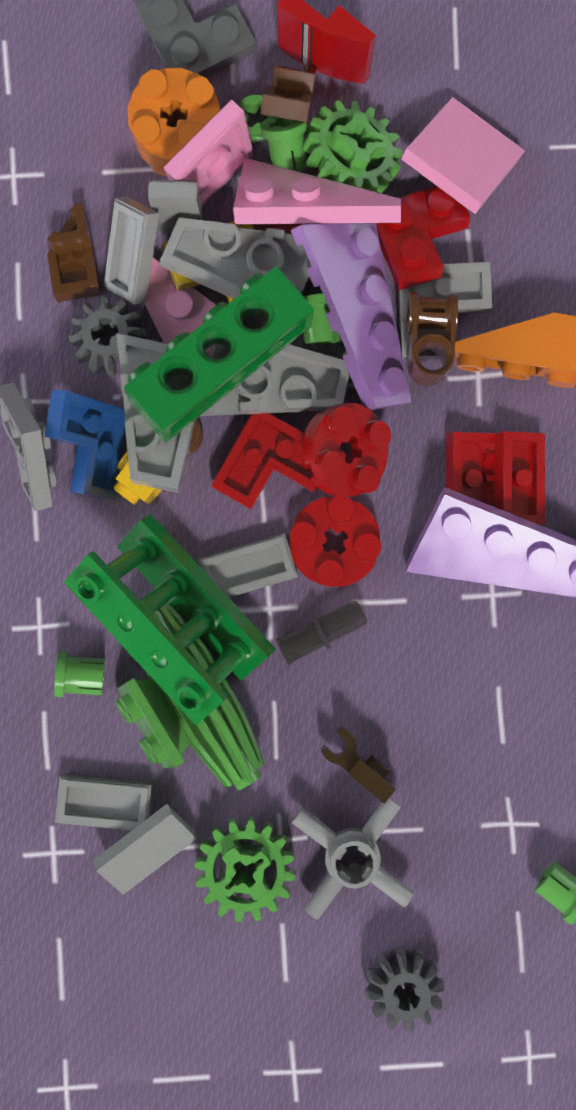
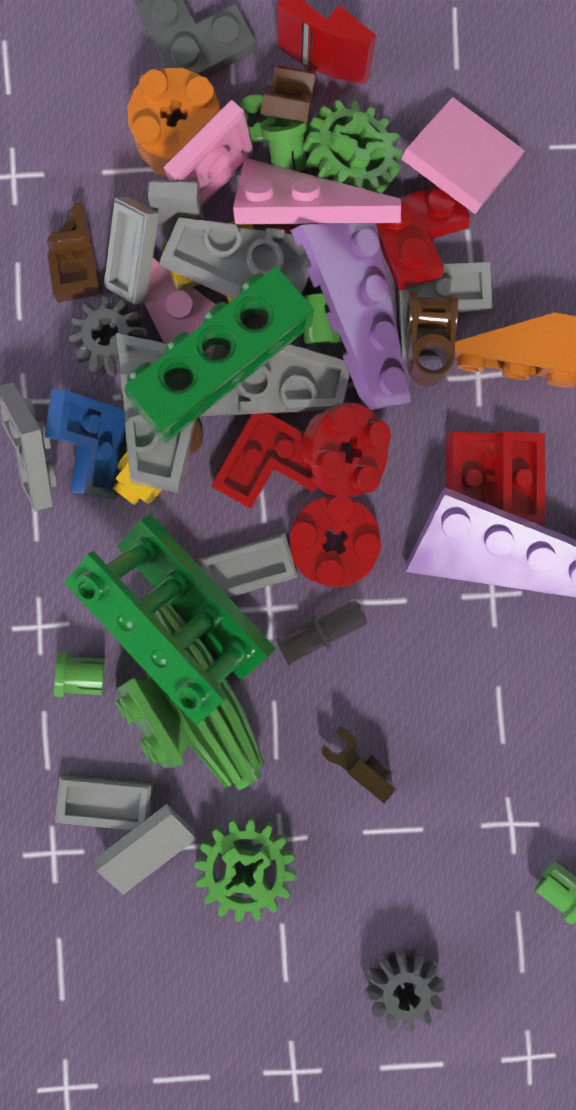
(354, 875): light grey bar -> none

